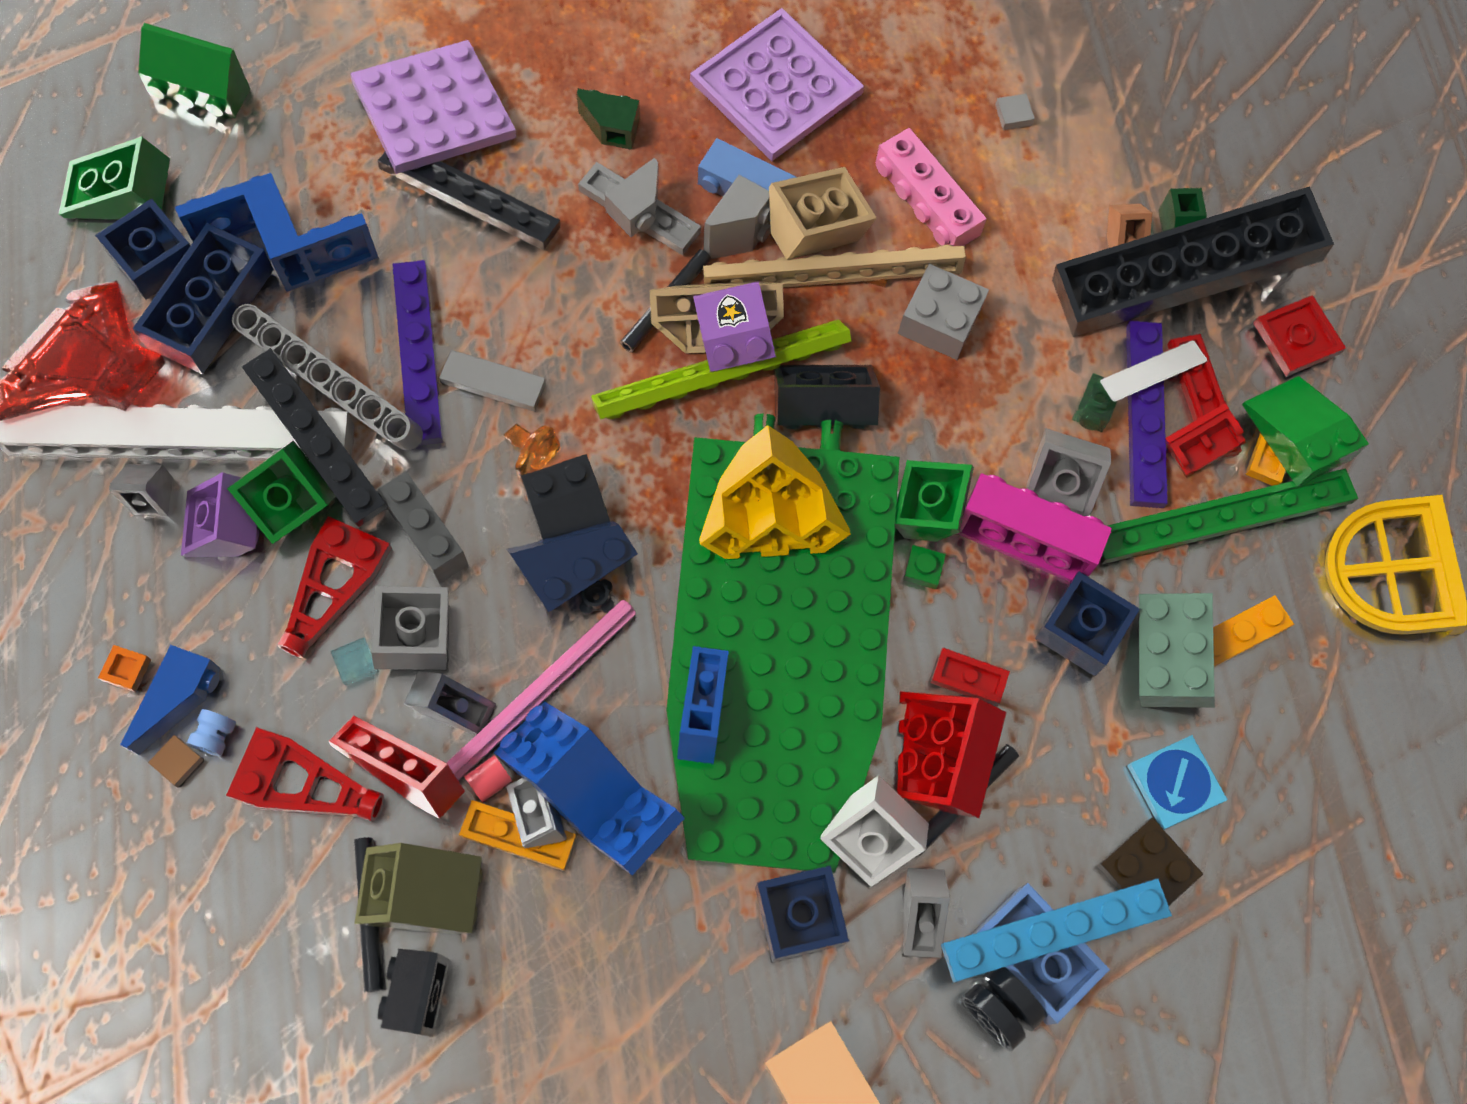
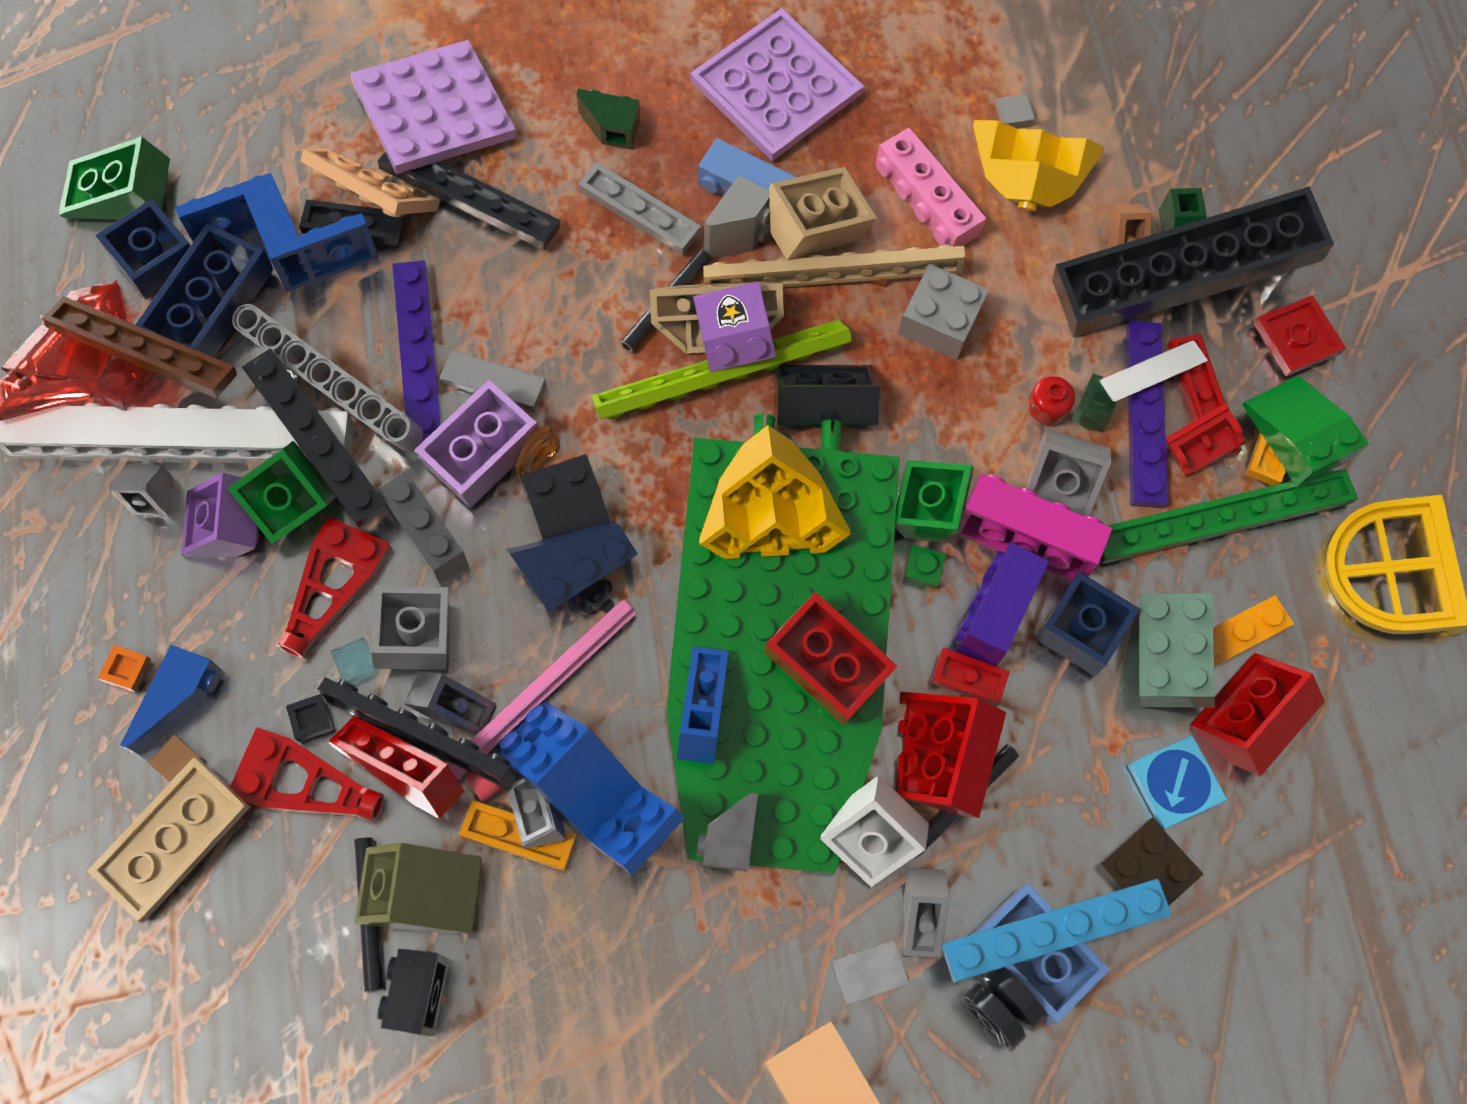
(140, 346): none -> reddish brown plate
(168, 839): none -> tan plate
(191, 71): green slope -> none
(211, 732): light blue wheel -> none
(309, 718): none -> black plate
(369, 184): none -> light nougat wing
(382, 227): none -> black plate
(430, 738): none -> black plate
(477, 443): none -> lavender brick
(634, 200): light grey slope -> none
(730, 837): none -> flat silver slope
(801, 913): dark blue brick -> none
(829, 658): none -> red brick
(870, 972): none -> flat silver sticker
(1000, 604): none -> dark purple brick
(1033, 164): none -> yellow brick
(1051, 400): none -> red head
(1259, 712): none -> red slope

